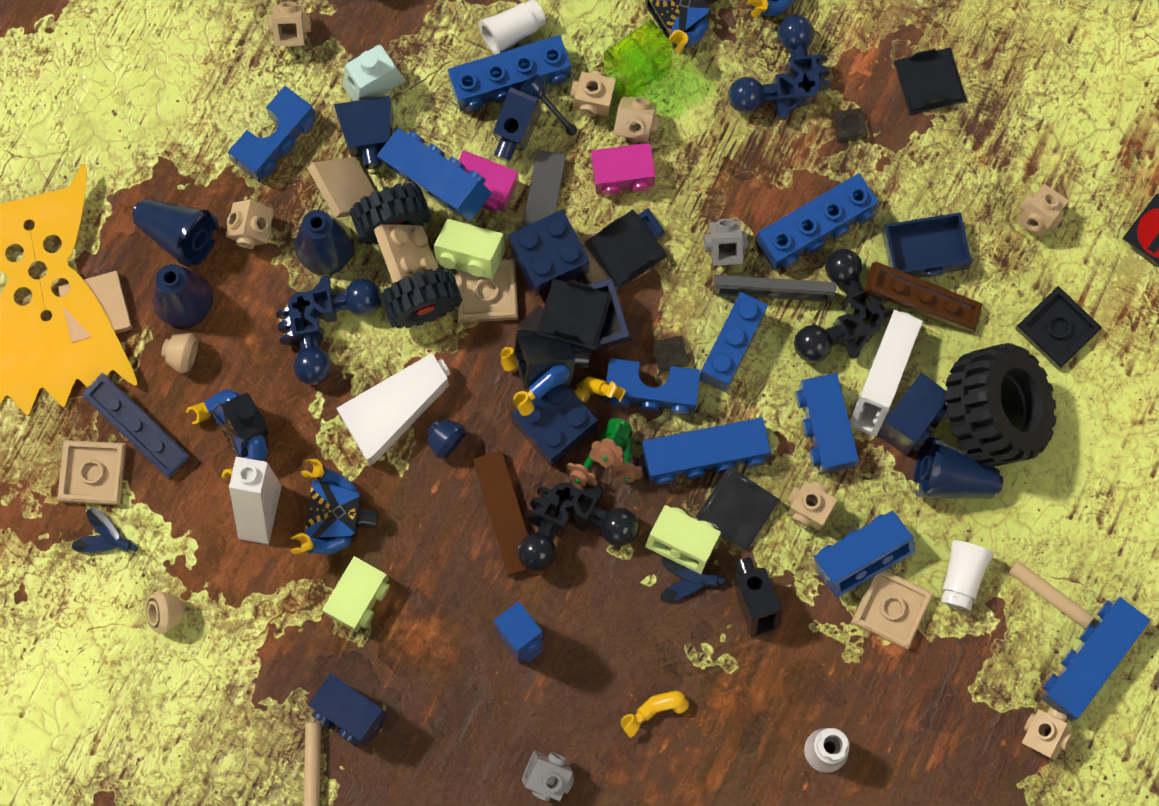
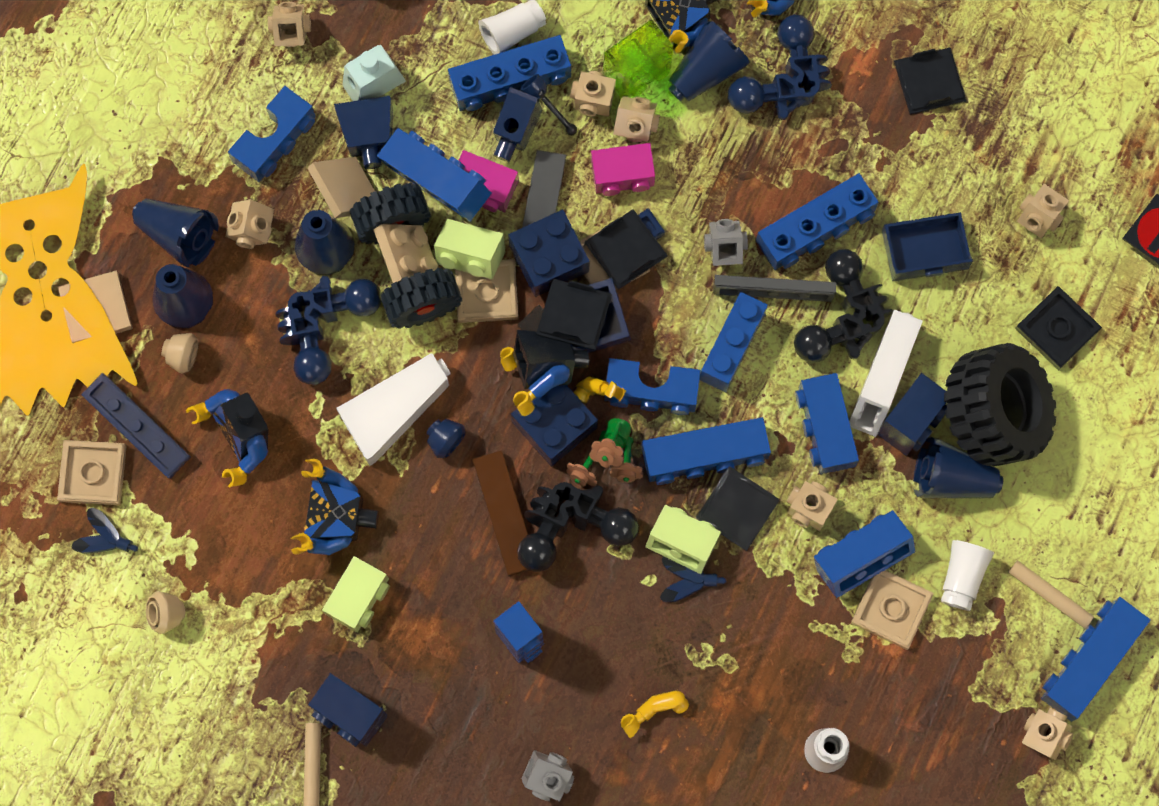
(254, 499): white slope -> none
(670, 353): clear smoke tile -> none
(706, 63): none -> dark blue cone
(757, 598): black torso -> none
(849, 125): clear smoke tile -> none
(923, 297): reddish brown tile -> none

